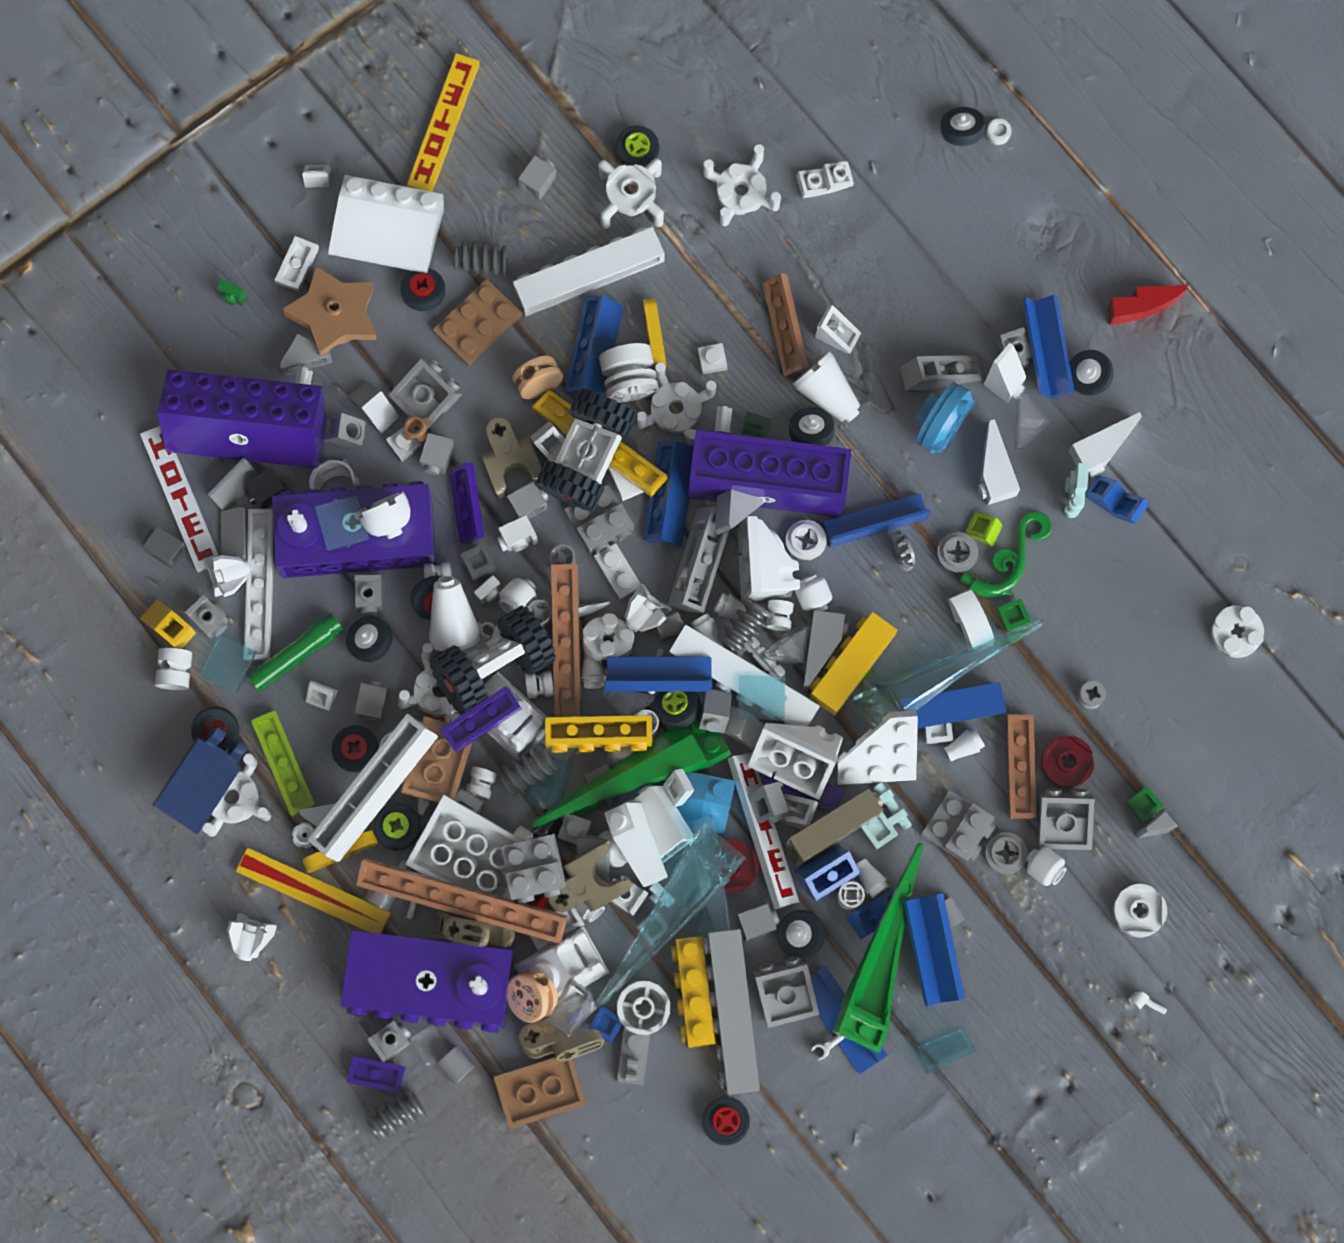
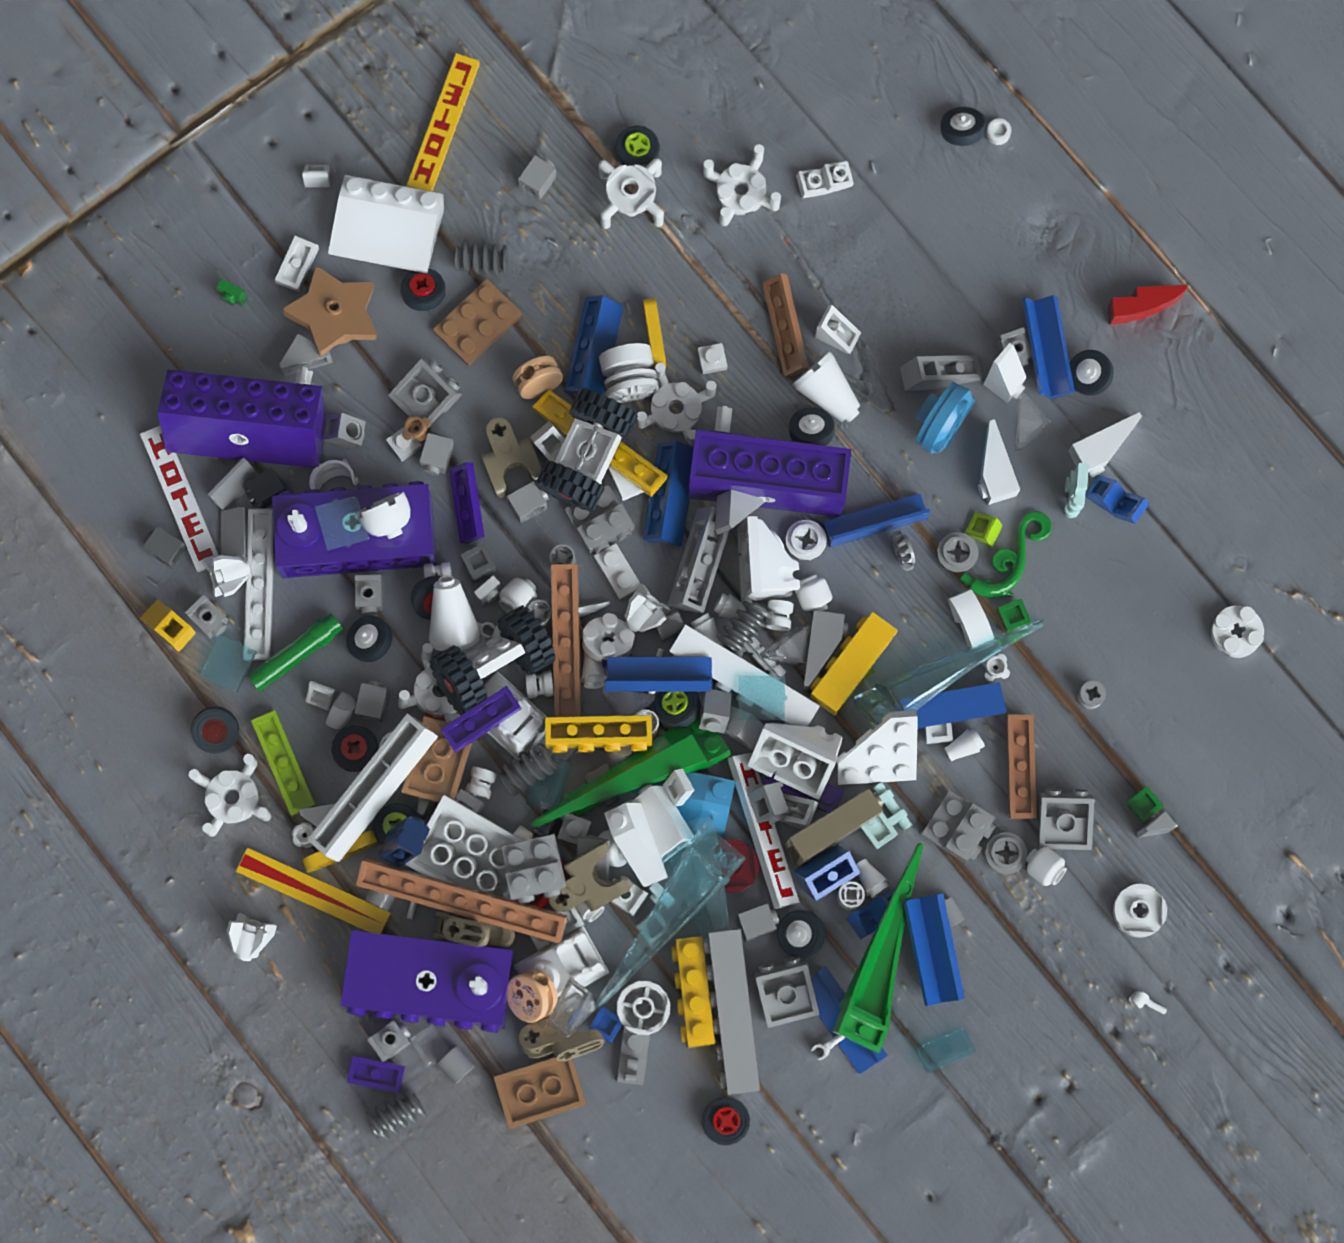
(173, 669): white wheel -> none
(200, 781): dark blue tile -> none
(341, 711): none -> light grey brick
(374, 406): light grey slope -> none
(404, 841): none -> dark blue brick
(517, 535): white brick -> none
(588, 271): white brick -> none
(756, 425): panel -> none
(1001, 672): none -> white plate
(1053, 765): dark red plate -> none

